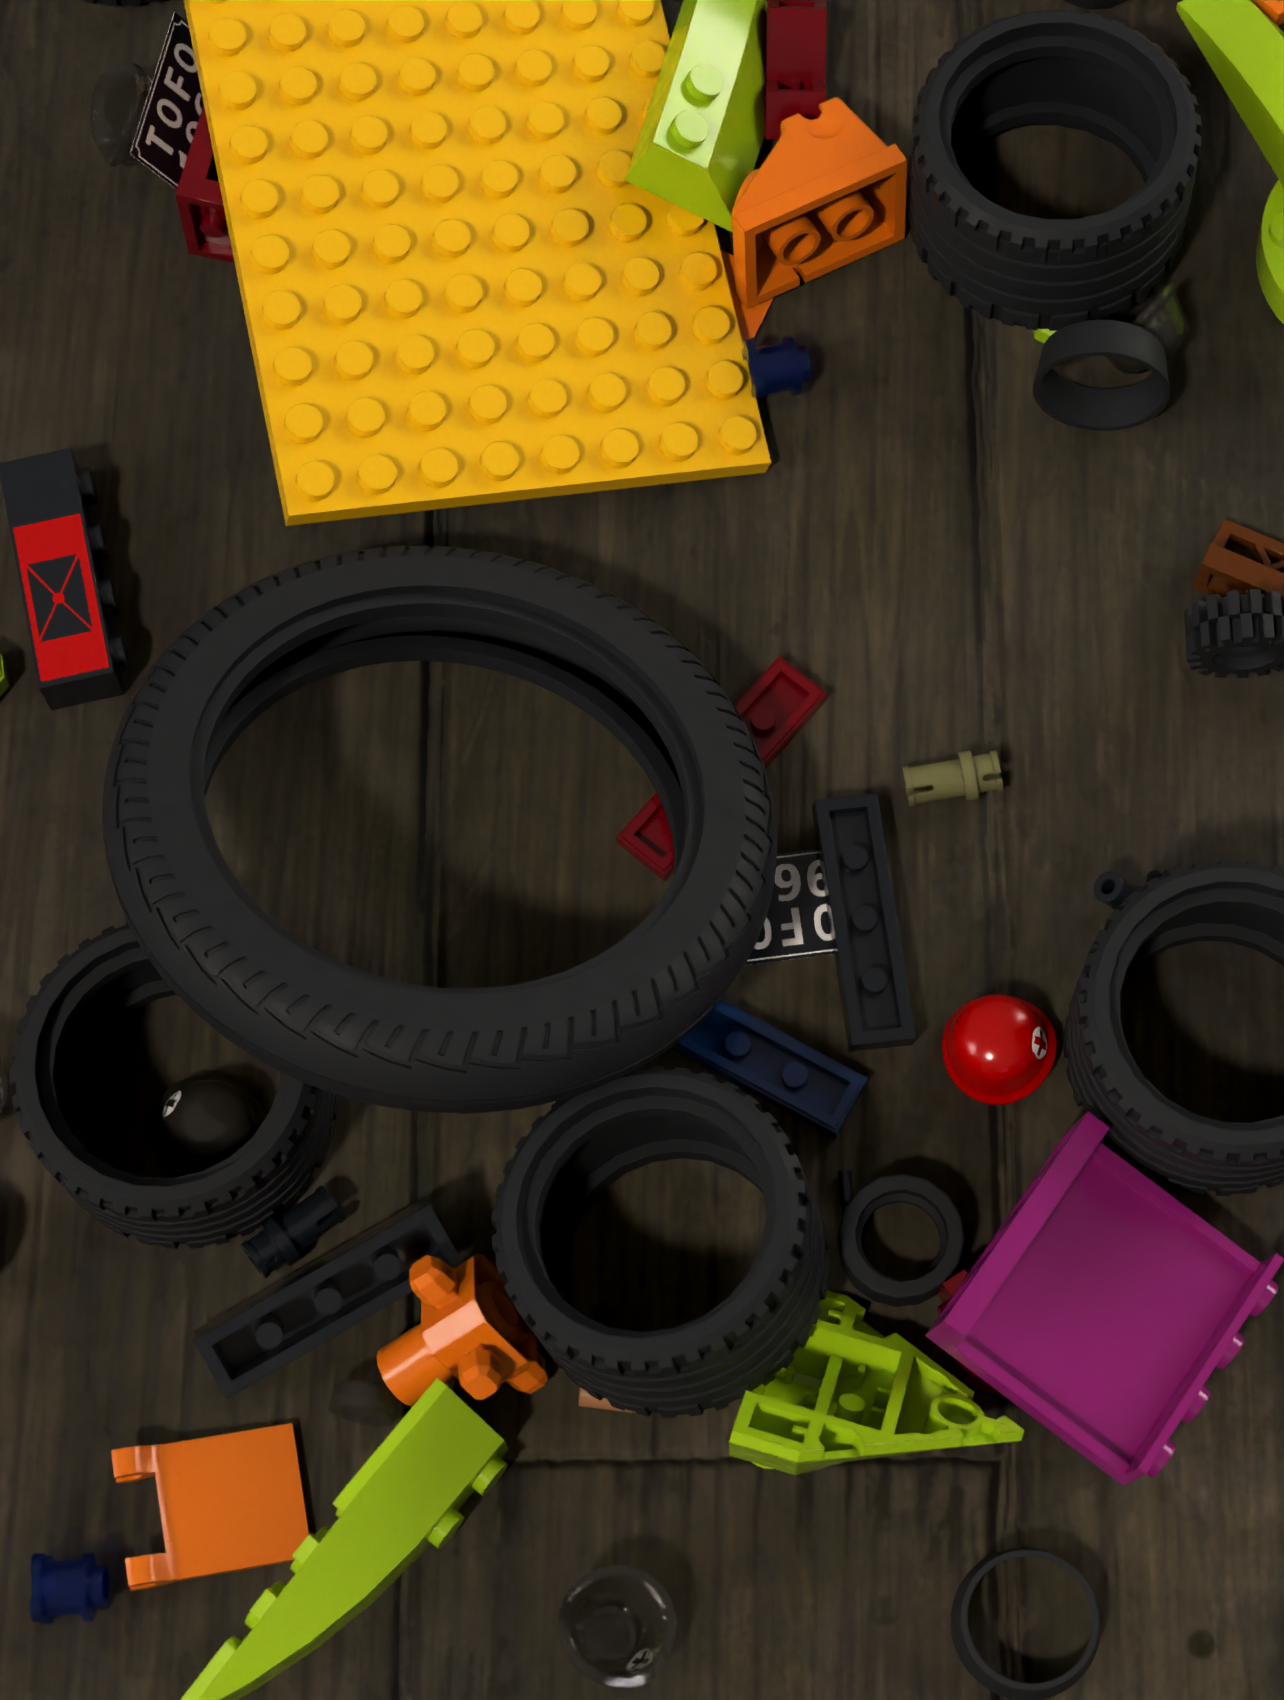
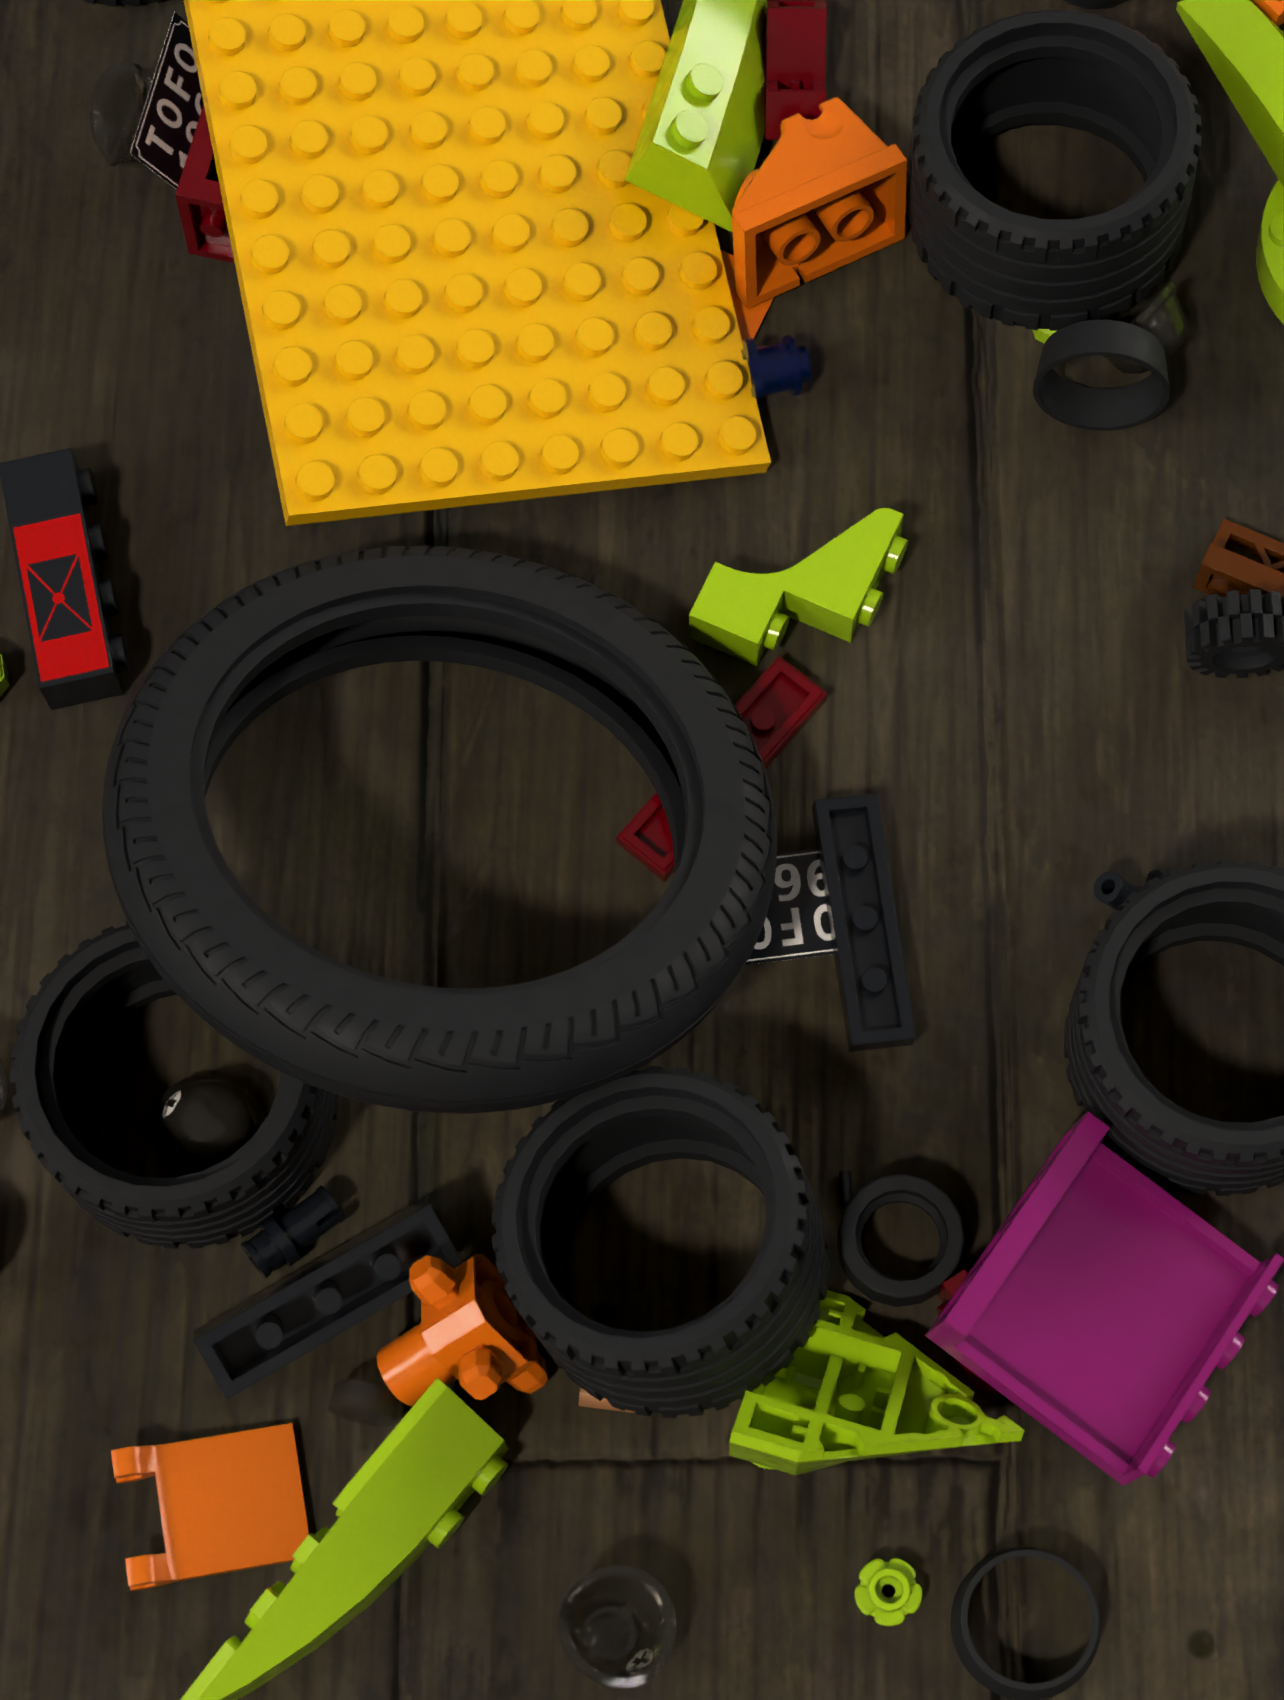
(67, 1587): clear blue brick -> none
(774, 1067): dark blue tile -> none
(826, 590): none -> lime arch
(869, 1593): none -> lime plate
(953, 778): olive pin -> none
(998, 1049): red helmet -> none

